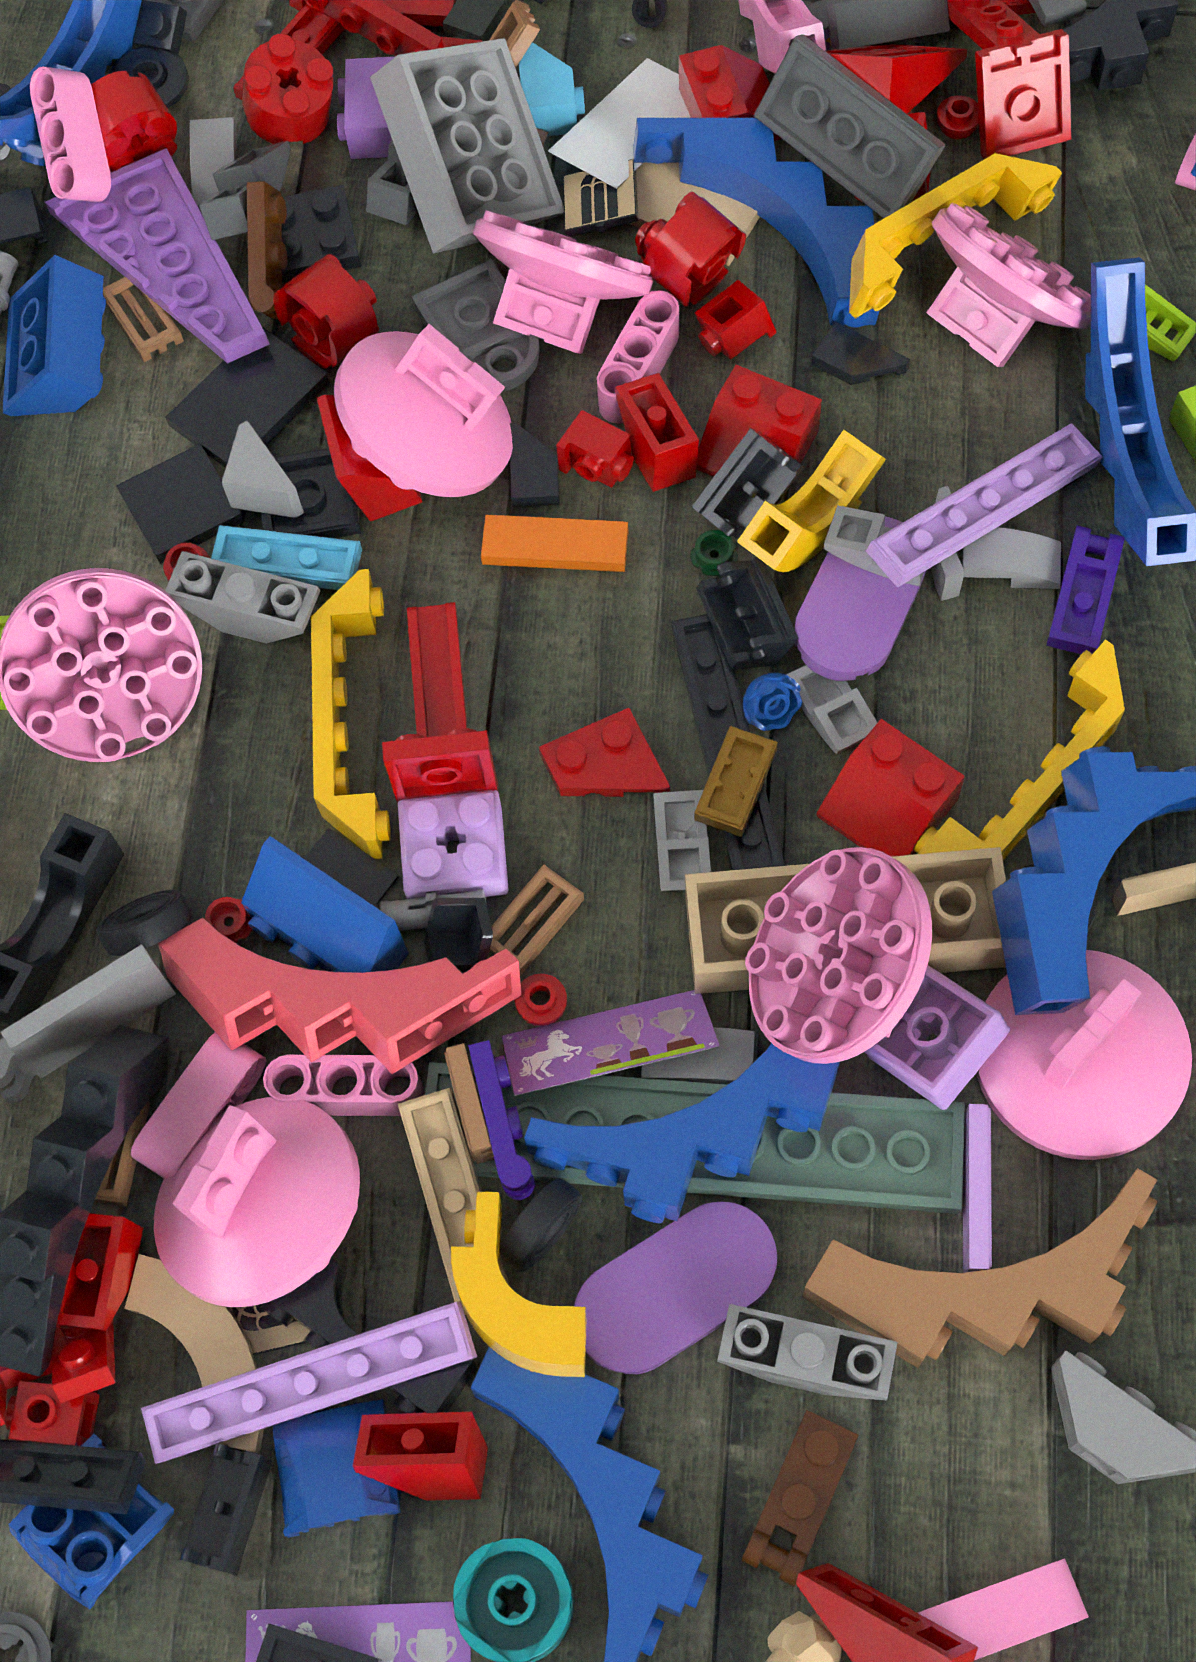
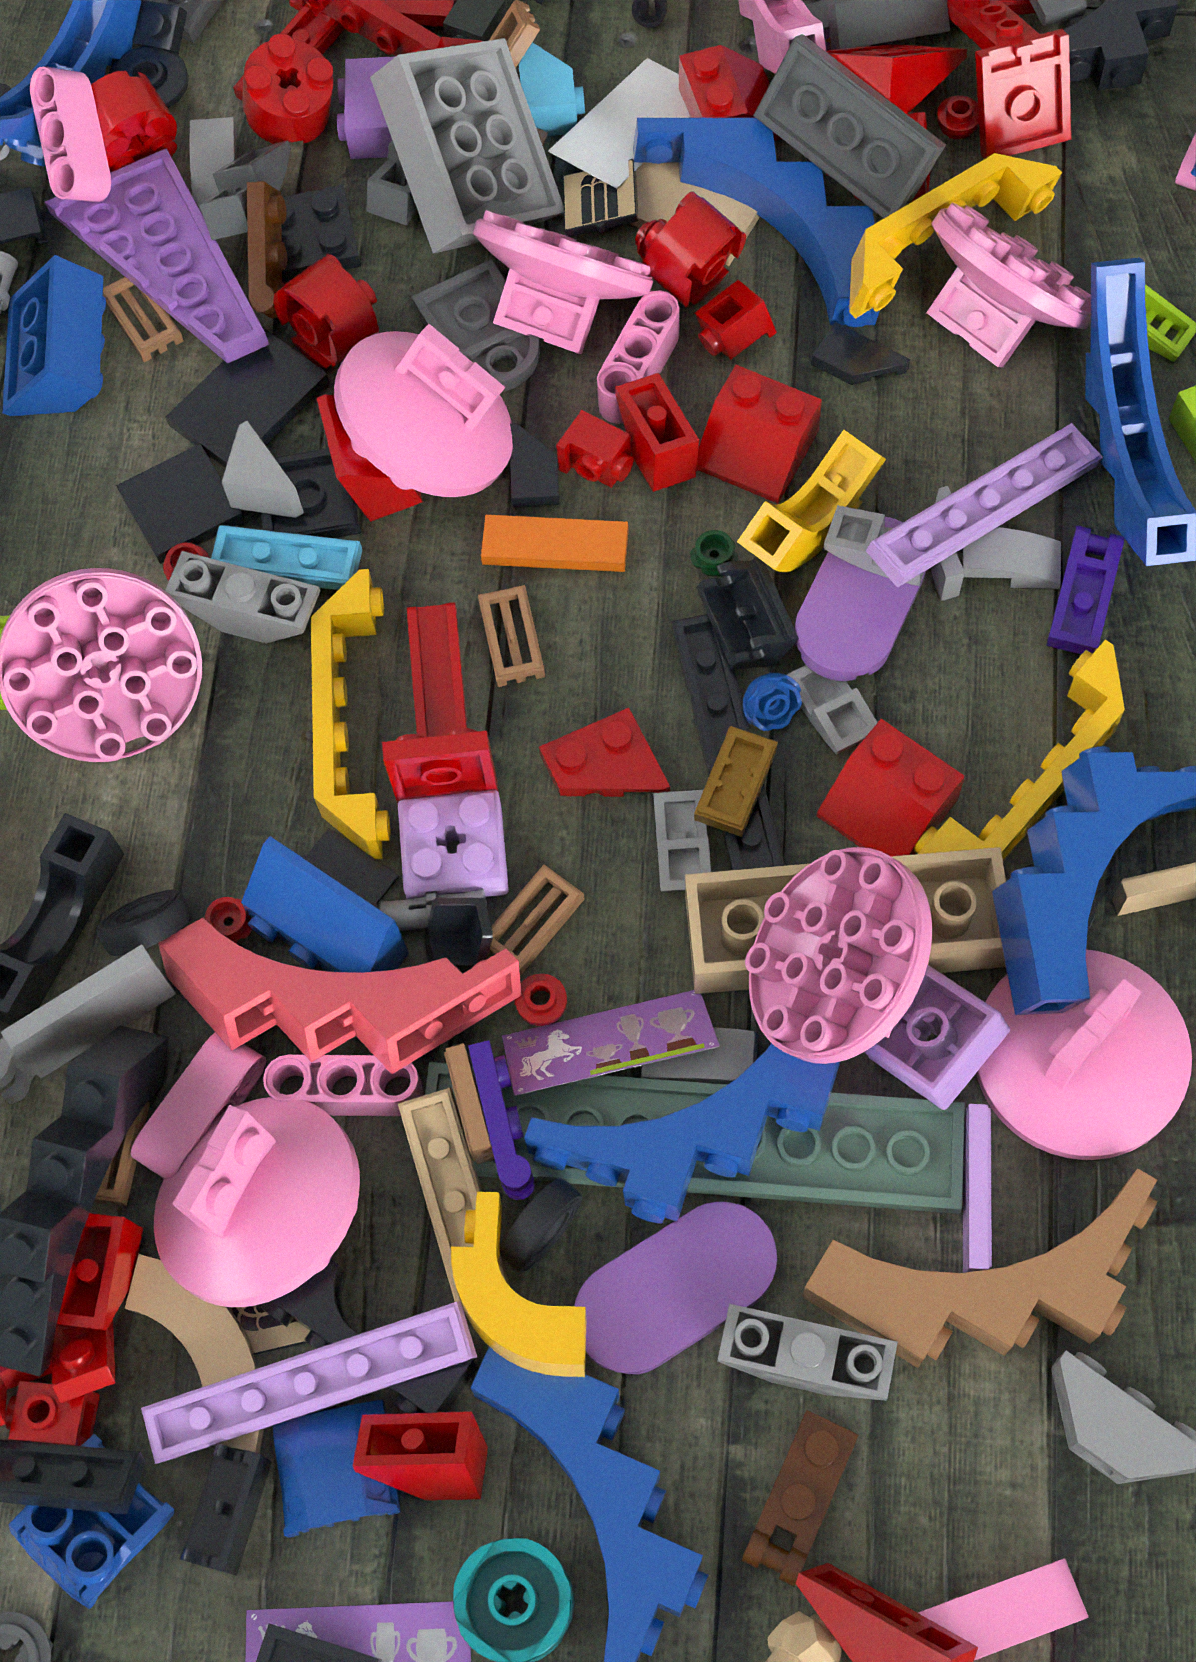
(519, 670): none -> medium nougat tile
(749, 477): black hinge -> none

